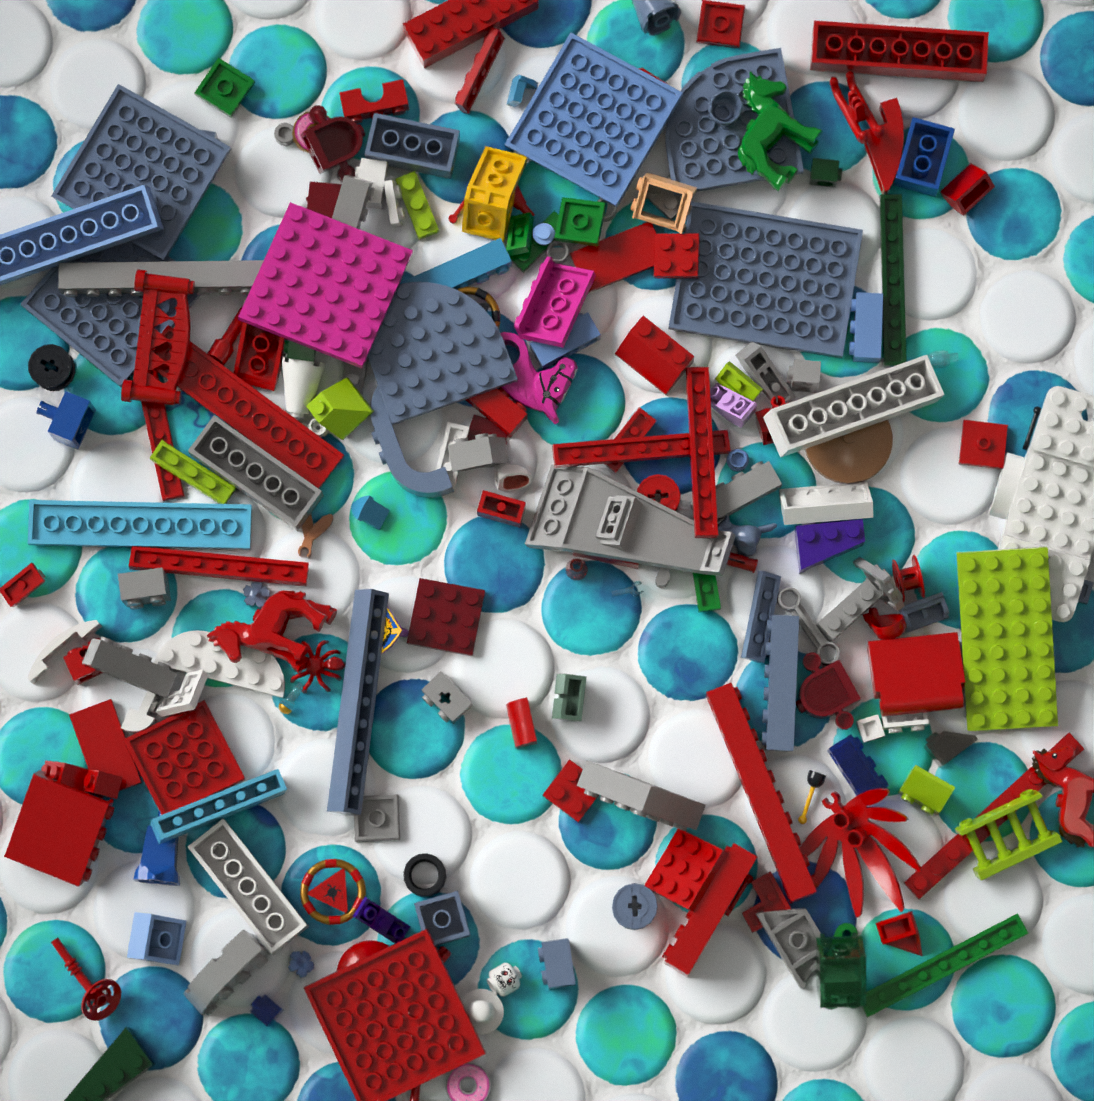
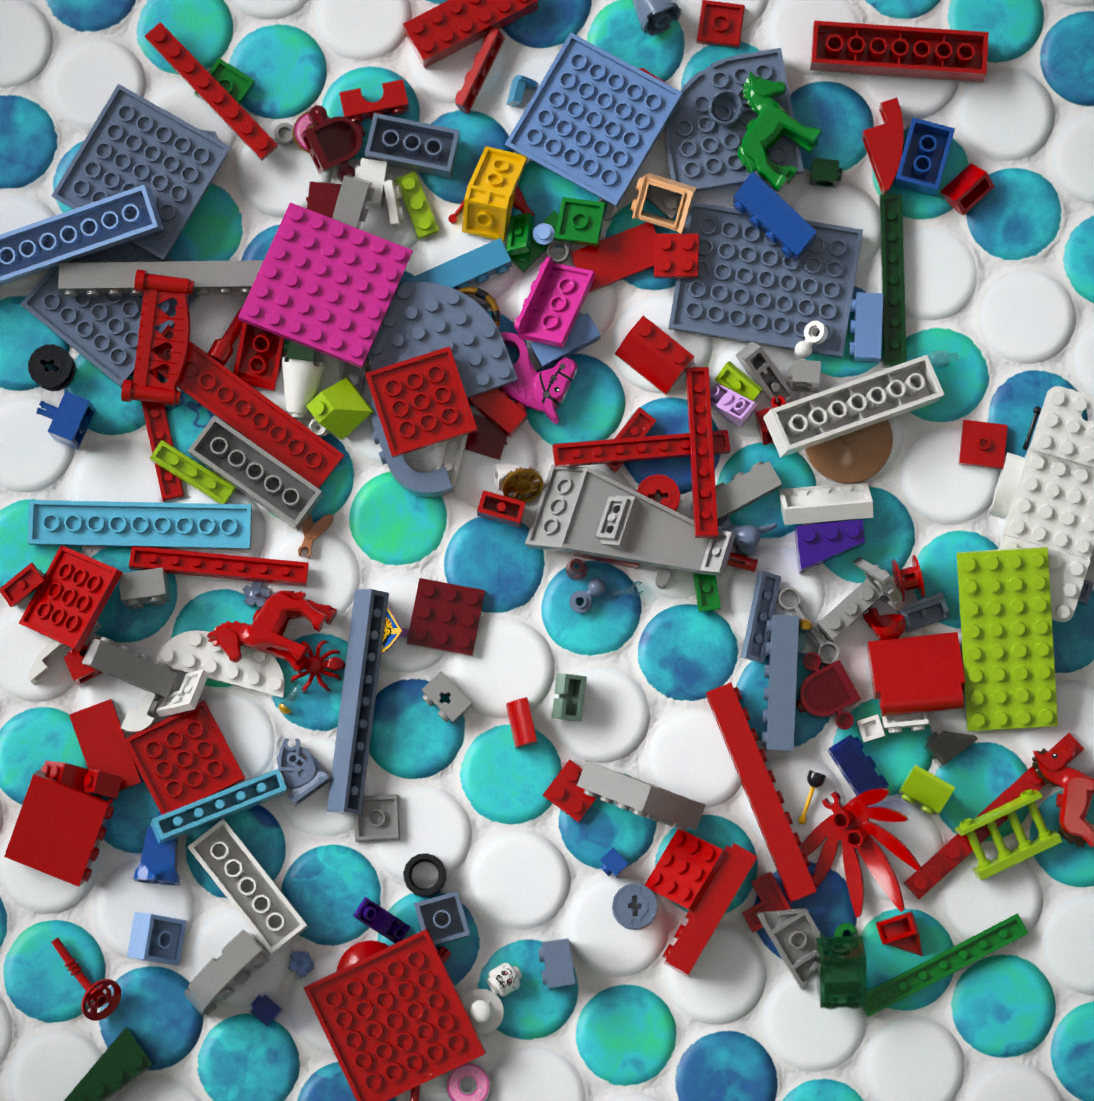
(70, 598): none -> red plate
(211, 91): none -> red plate
(300, 775): none -> sand blue piece
(332, 891): piece -> none
(369, 511): dark azure tile -> none
(421, 402): none -> red plate
(479, 453): light grey brick -> none
(523, 484): none -> pearl gold wheel
(595, 588): none -> sand blue plate
(613, 863): none -> blue plate
(737, 460): medium blue plate -> none
(748, 879): red hinge -> none
(774, 217): none -> blue slope
(804, 348): none -> white plate
(805, 627): none -> clear light blue piece
(856, 110): red piece -> none

